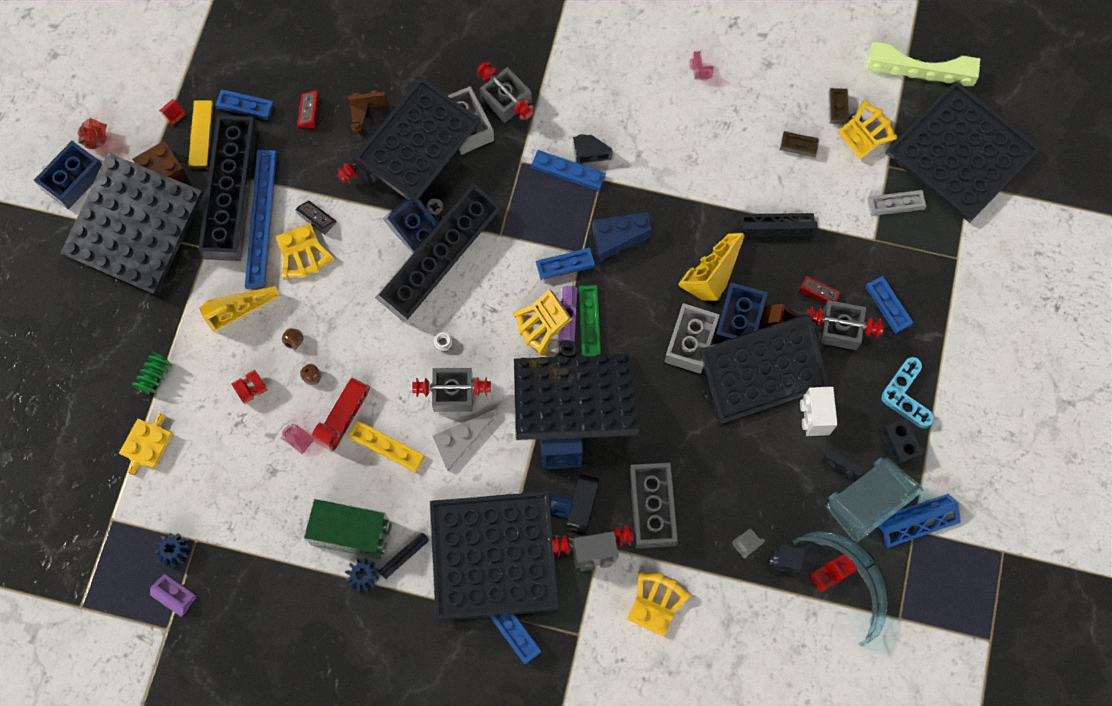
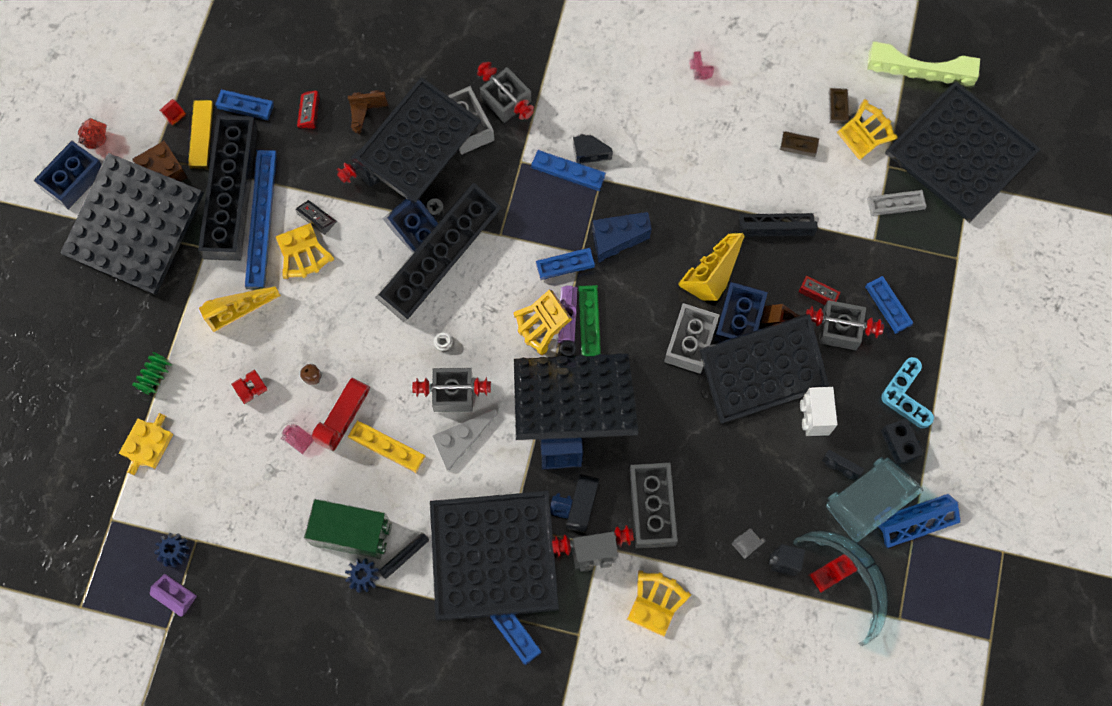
(292, 338): reddish brown piece -> none

